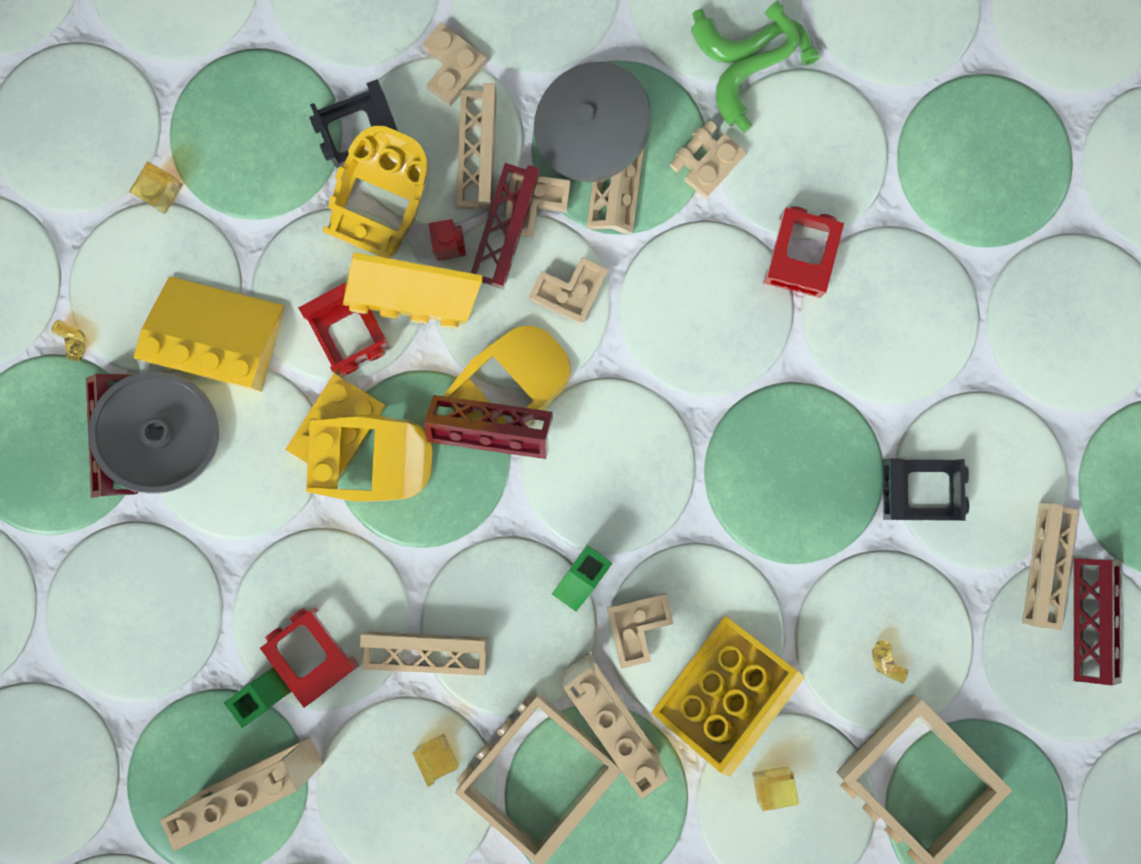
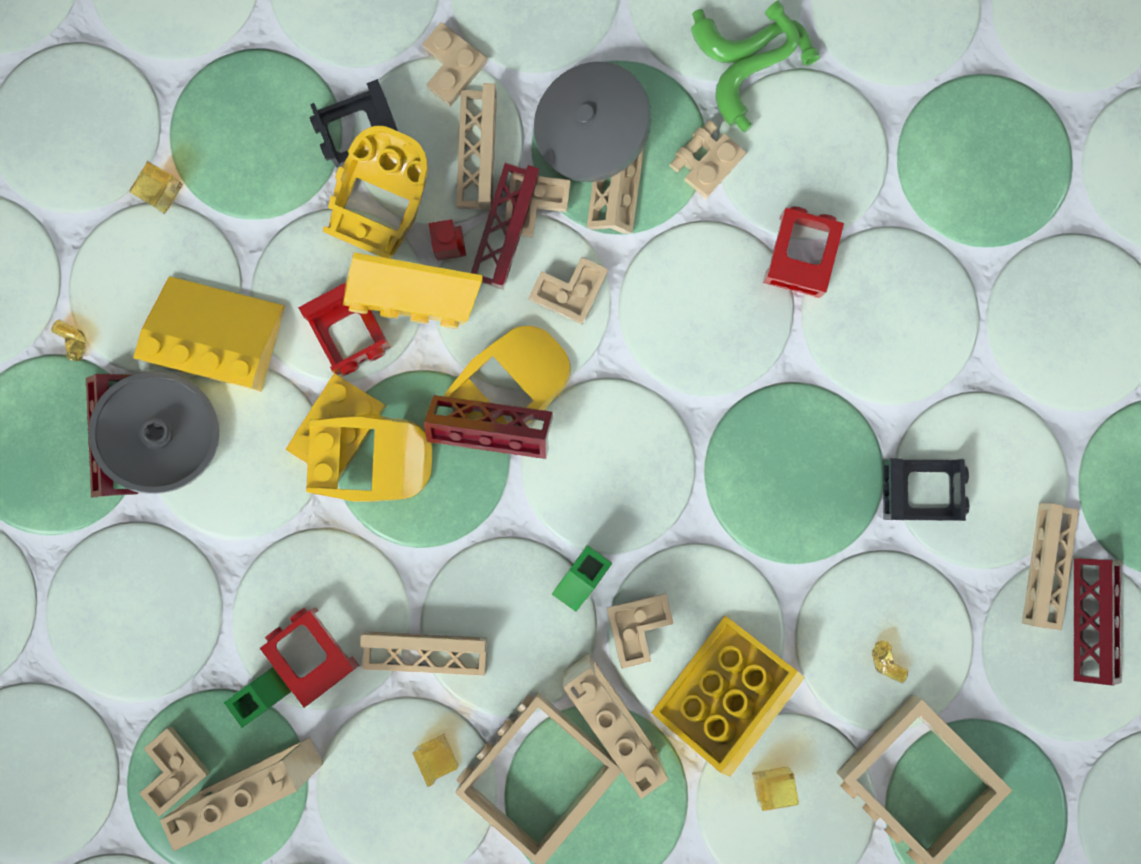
(180, 770): none -> tan plate

